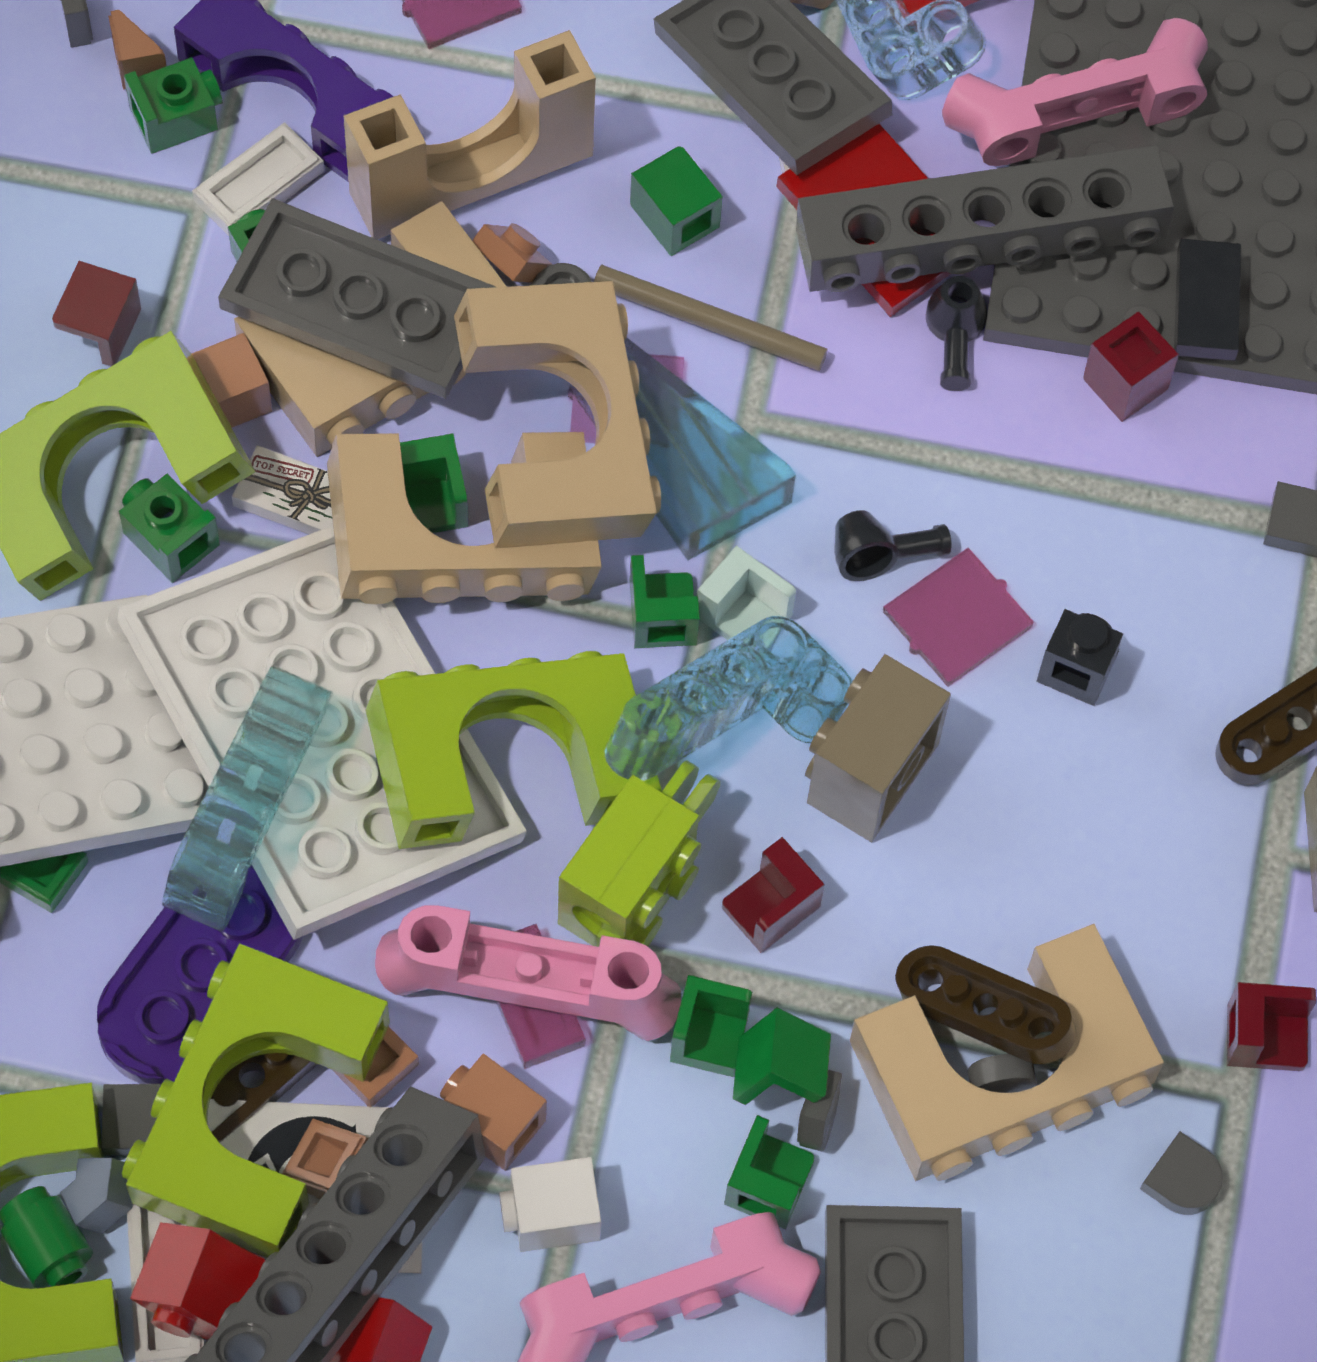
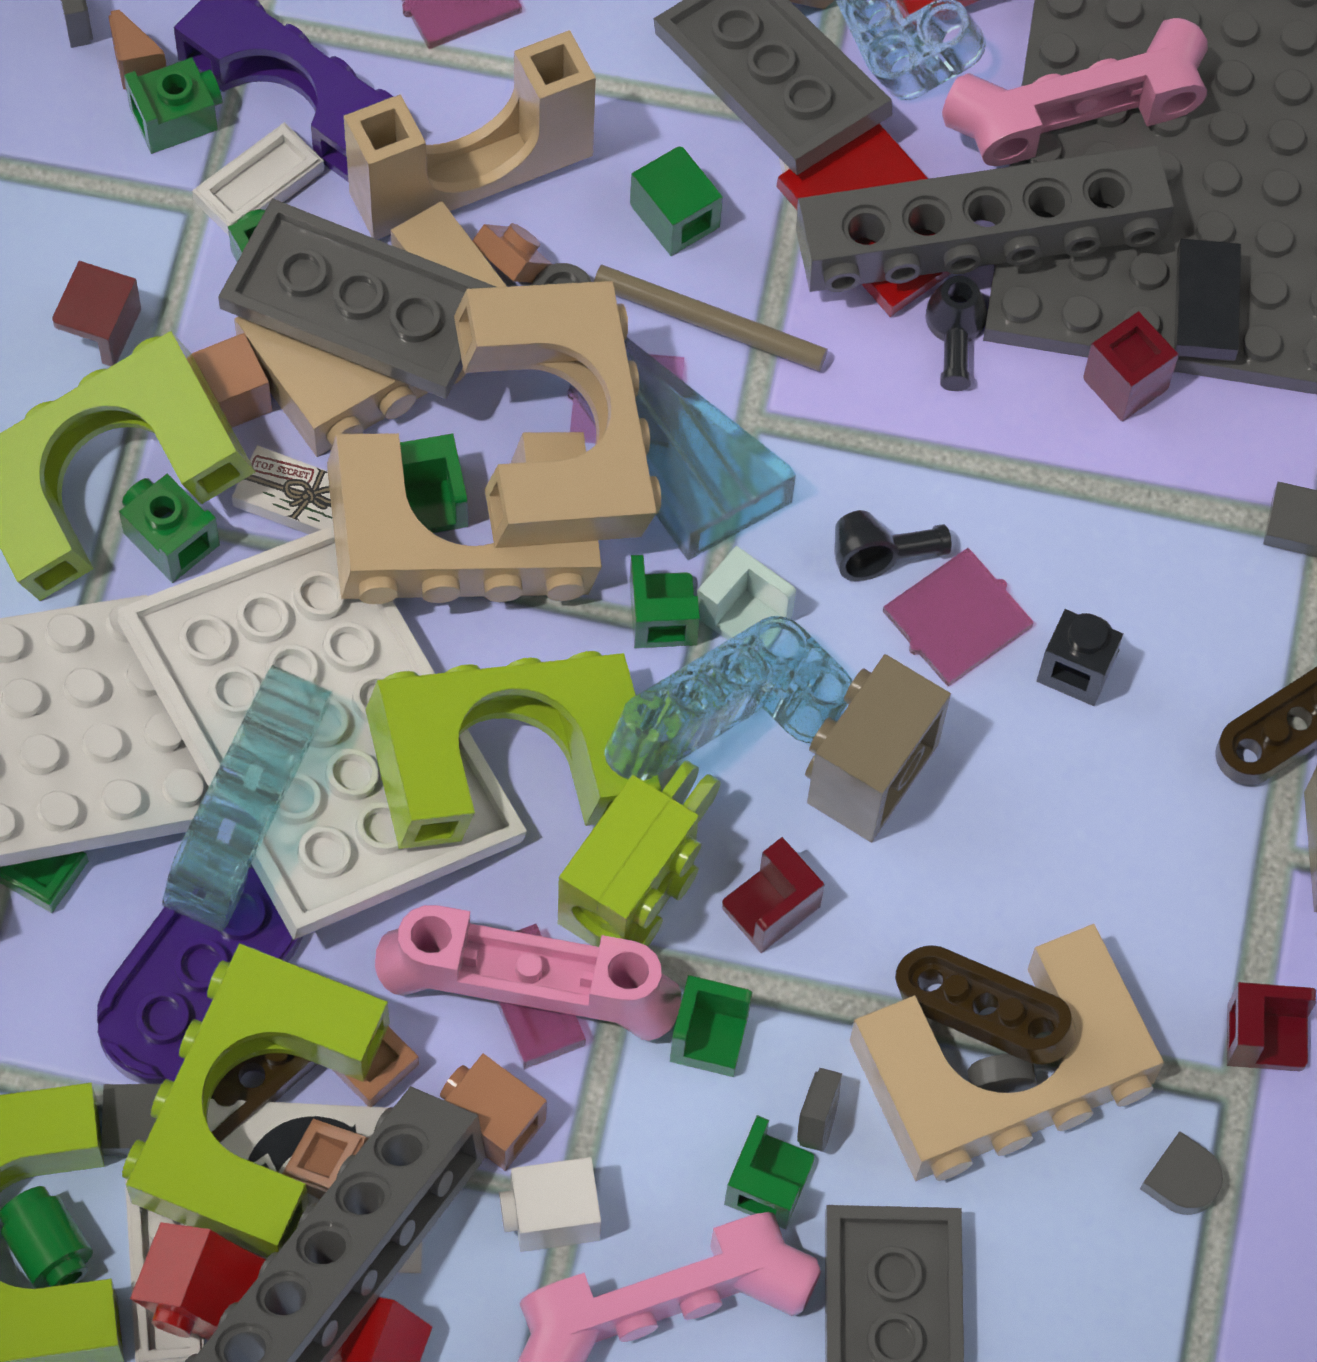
(97, 1194): sand blue piece -> none
(782, 1053): green panel -> none

